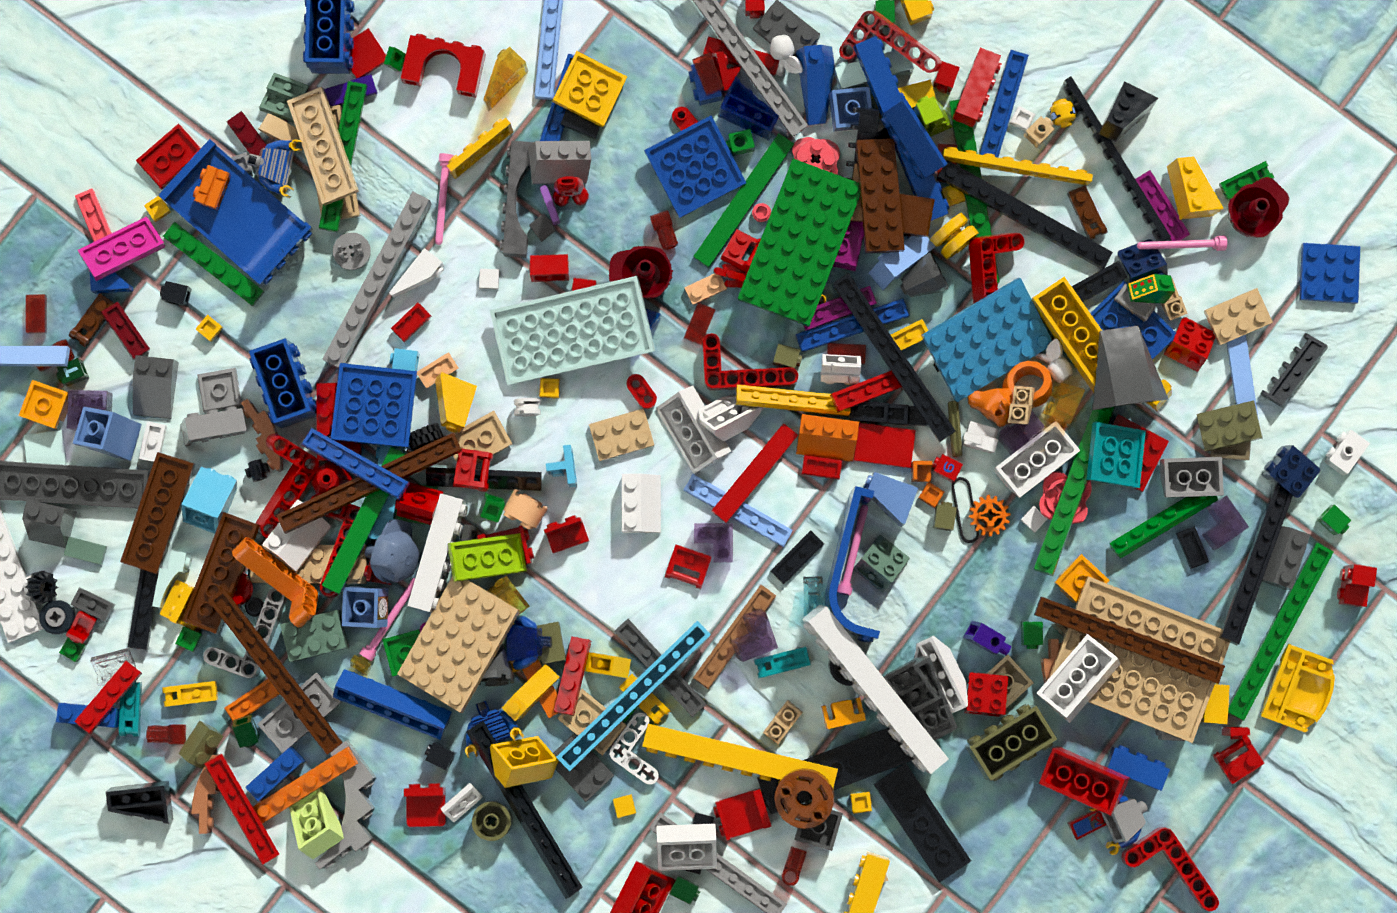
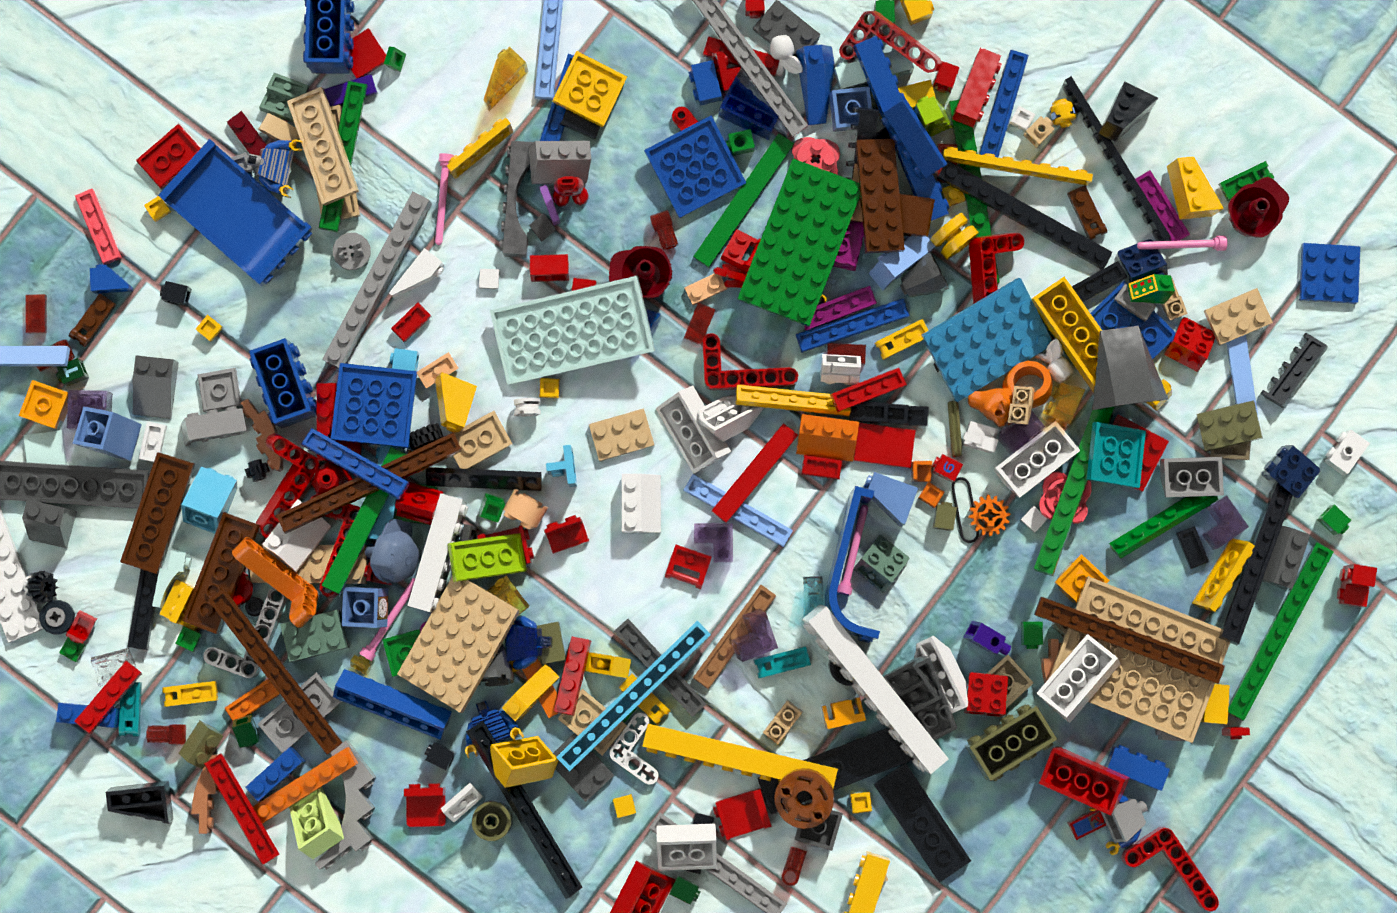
(85, 550): sand green tile -> none
(92, 604): dark grey plate -> none
(121, 248): dark pink plate -> none
(125, 330): dark red plate -> none
(212, 187): orange brick -> none
(213, 264): green plate -> none
(422, 49): red arch -> none
(466, 469): red plate -> none
(642, 391): red plate -> none
(708, 74): clear red plate -> none
(761, 212): coral plate -> none
(787, 357): olive brick -> none
(797, 557): black tile -> none
(893, 357): black plate -> none
(1223, 574): none -> yellow plate
(1242, 764): red plate -> none
(1299, 689): yellow slope -> none

